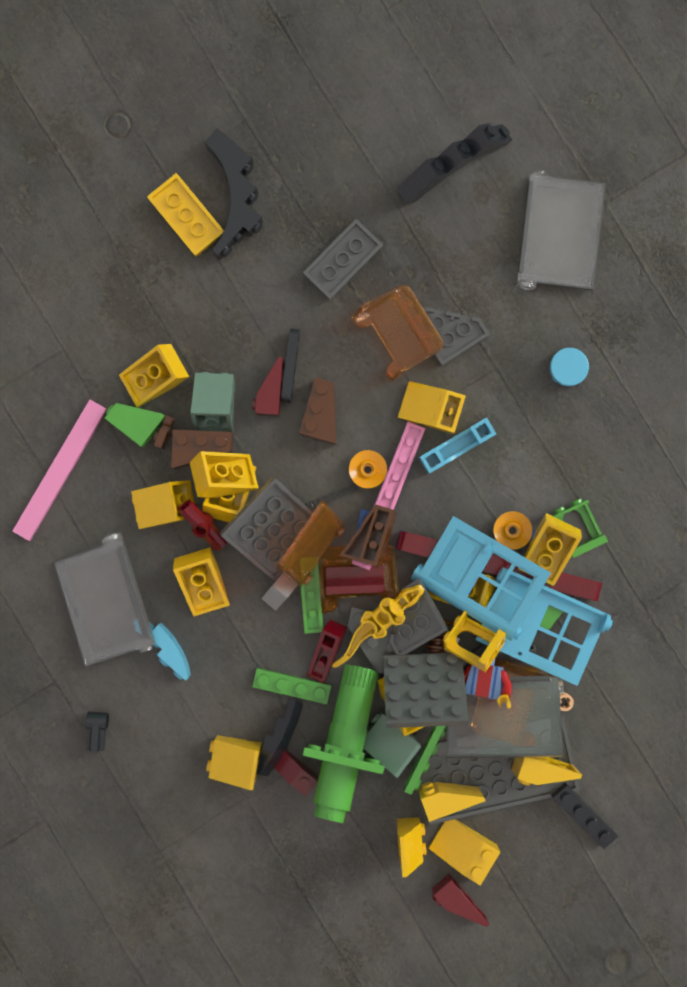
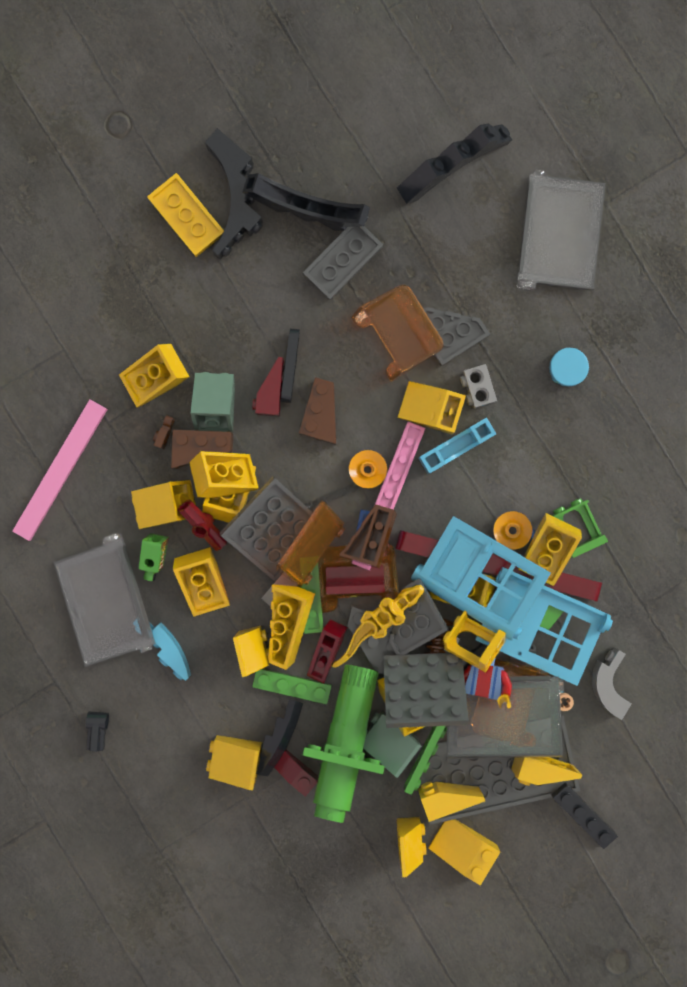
(135, 422): bright green slope -> none
(153, 555): none -> bright green torso
(251, 650): none -> yellow slope
(289, 617): none -> yellow wedge
(307, 207): none -> black arch
(456, 900): dark red slope -> none
(484, 386): none -> light grey brick
(603, 684): none -> light grey arch

